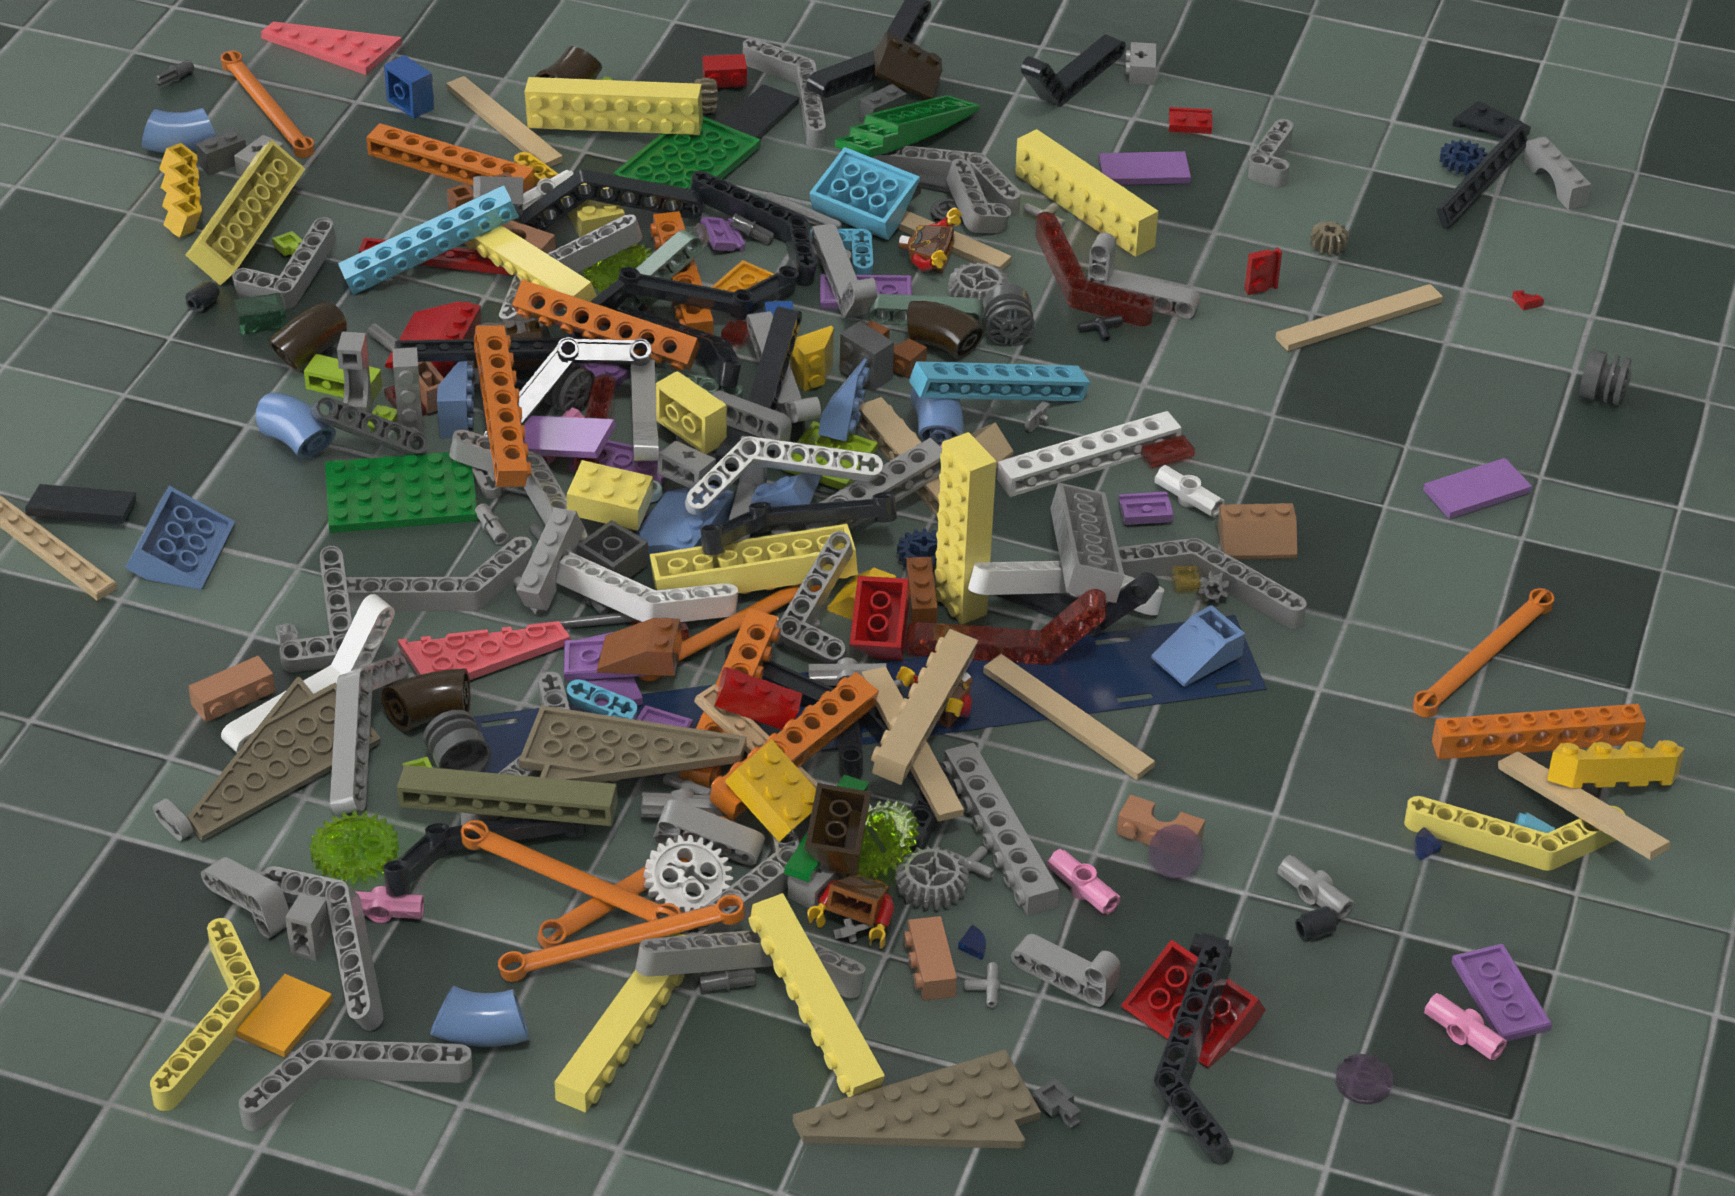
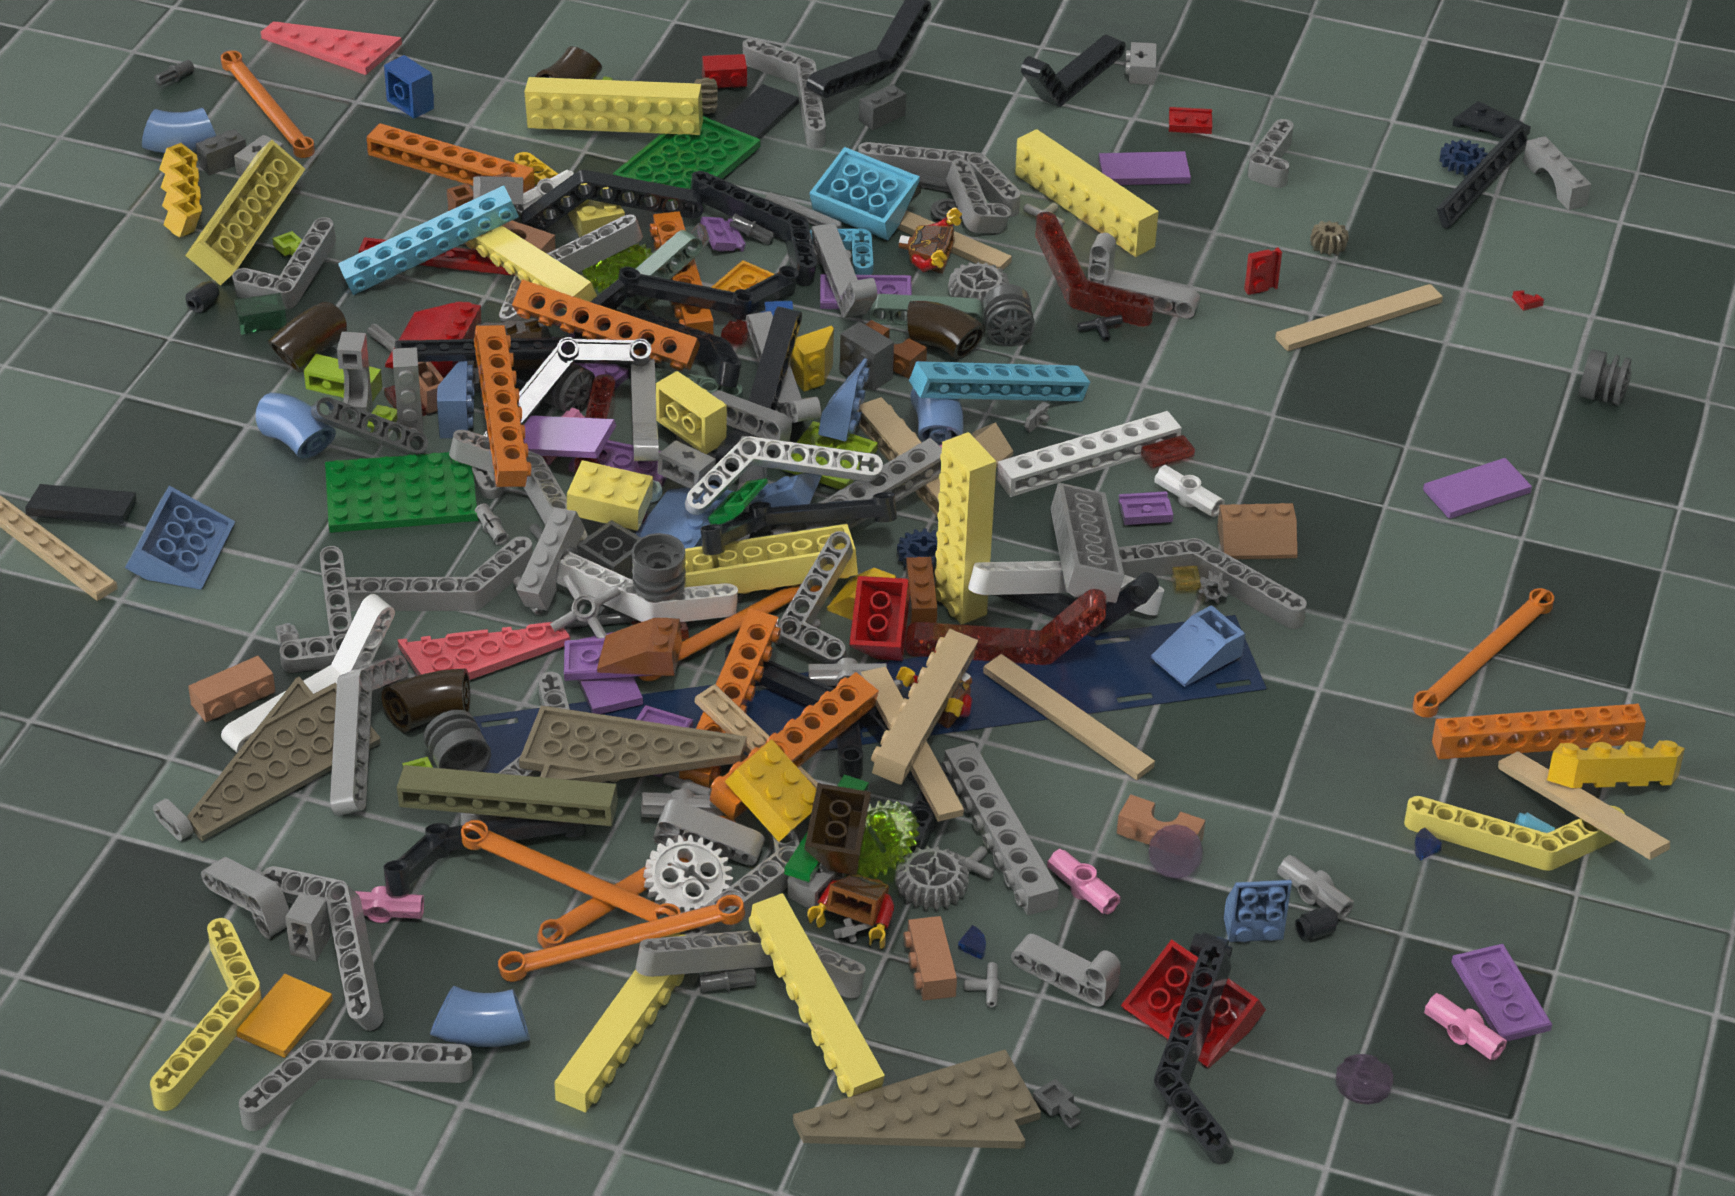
(341, 858): clear neon green gear -> none
(503, 121): tan tile -> none
(580, 599): none -> light grey bar
(596, 692): medium azure beam -> none
(658, 567): none -> dark grey wheel
(737, 501): none -> green slope
(757, 698): red slope -> none
(905, 125): green slope -> none
(907, 66): dark brown slope -> none
(1257, 910): none -> medium blue slope

